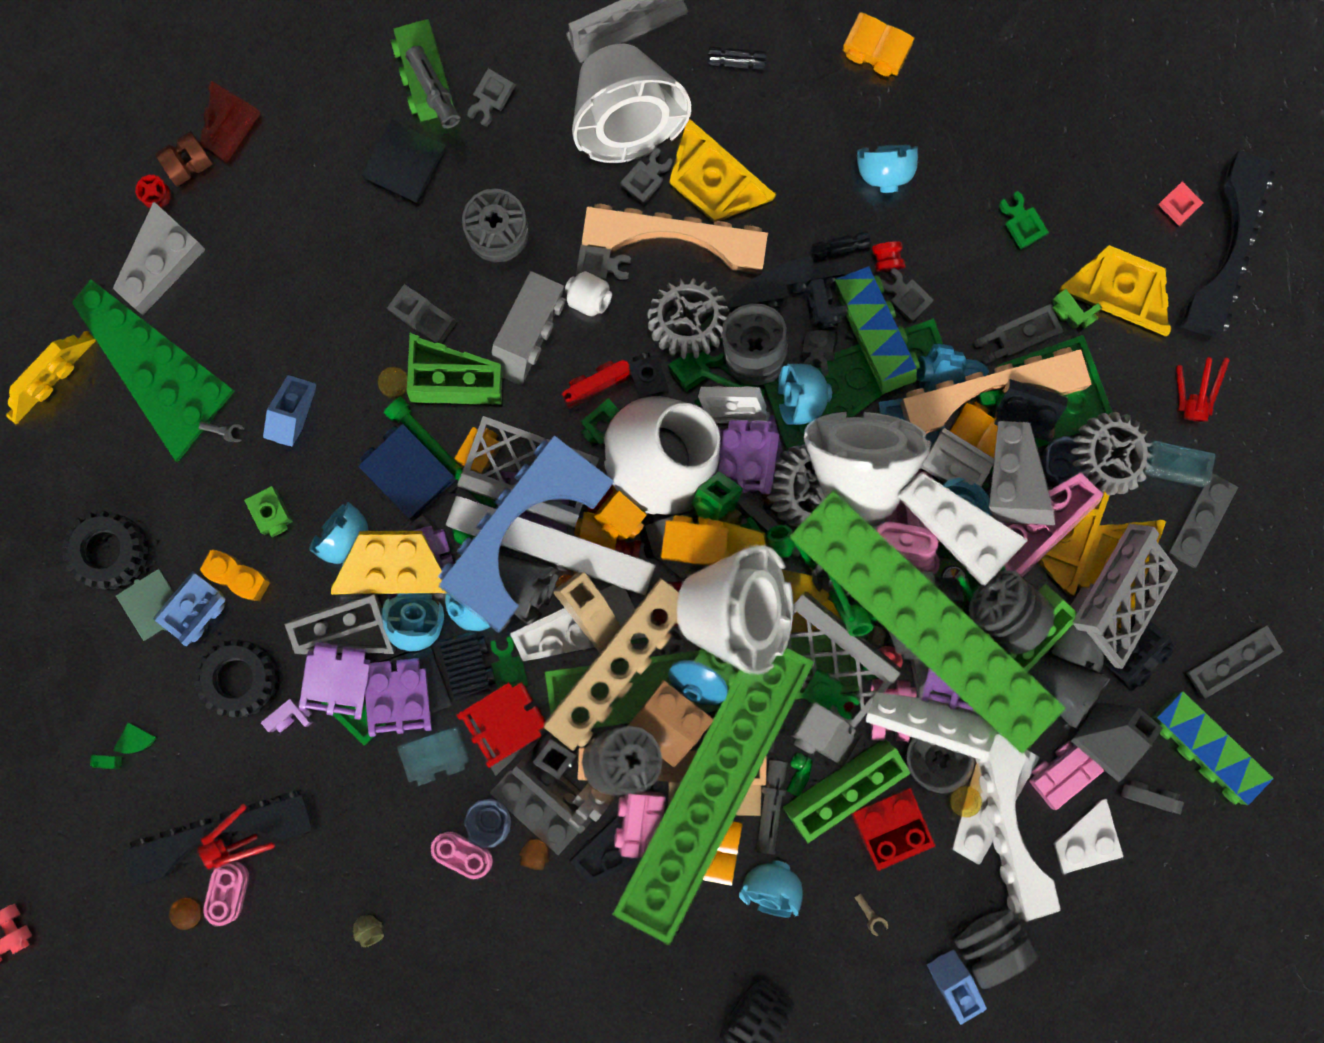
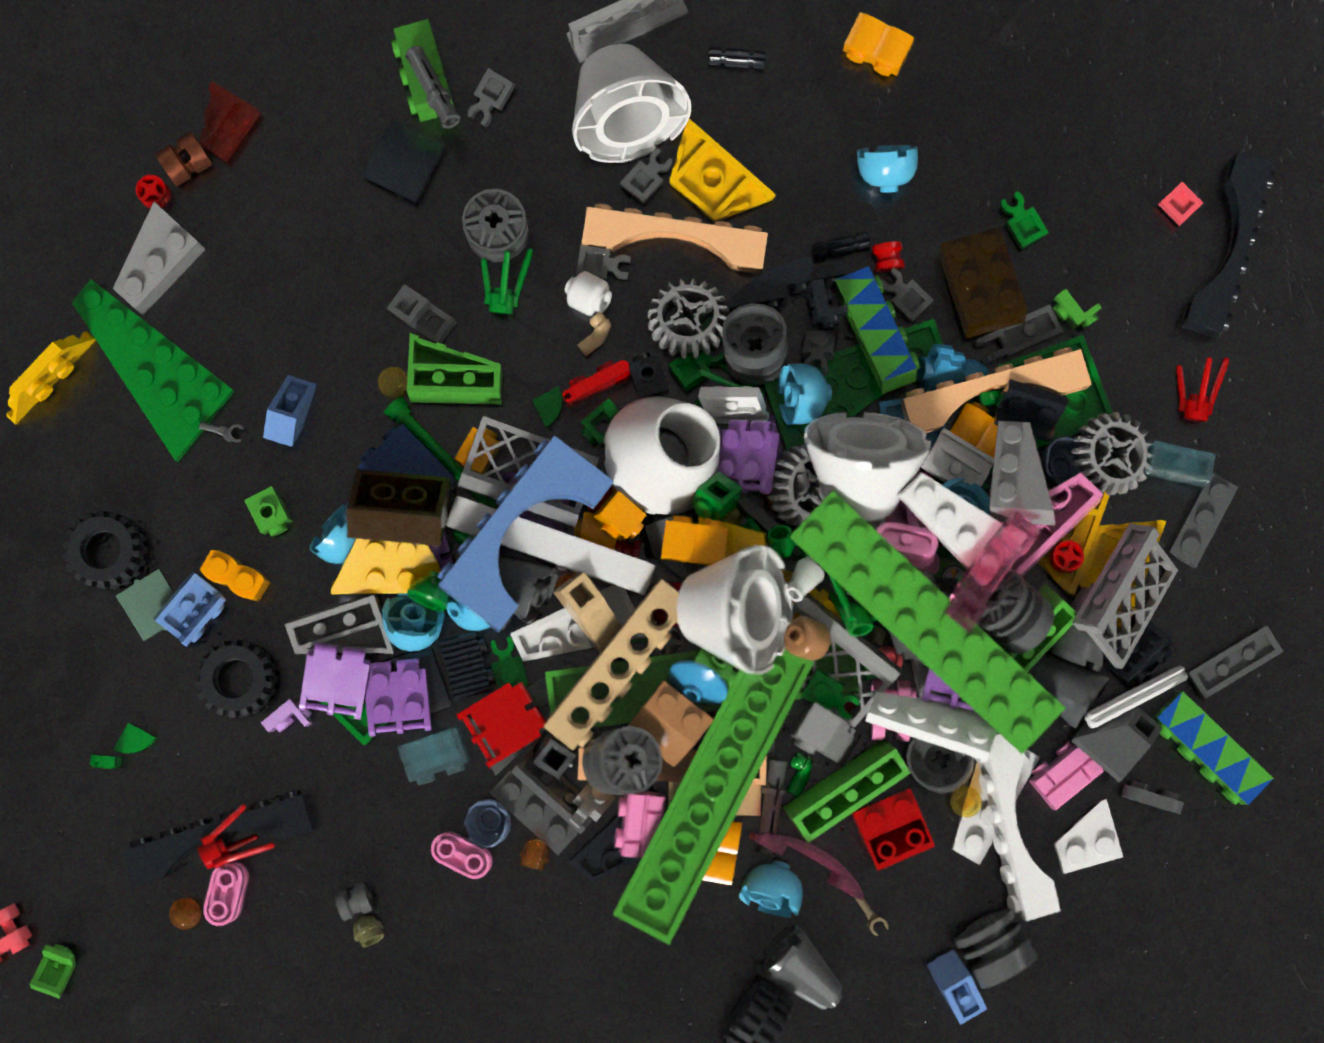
(54, 970): none -> bright green bracket
(353, 901): none -> dark grey wheel
(398, 507): none -> dark brown brick
(427, 592): none -> green brick
(502, 299): none -> green plant
(527, 326): light grey wedge -> none
(549, 406): none -> green tile
(597, 337): none -> tan arm
(800, 969): none -> dark grey cone
(804, 578): none -> white cone
(807, 638): none -> medium nougat head
(840, 876): none -> clear pink slope
(982, 282): none -> dark brown brick
(988, 570): none -> clear pink slope
(1071, 554): none -> red wheel
(1124, 288): yellow wing -> none
(1135, 696): none -> white axle

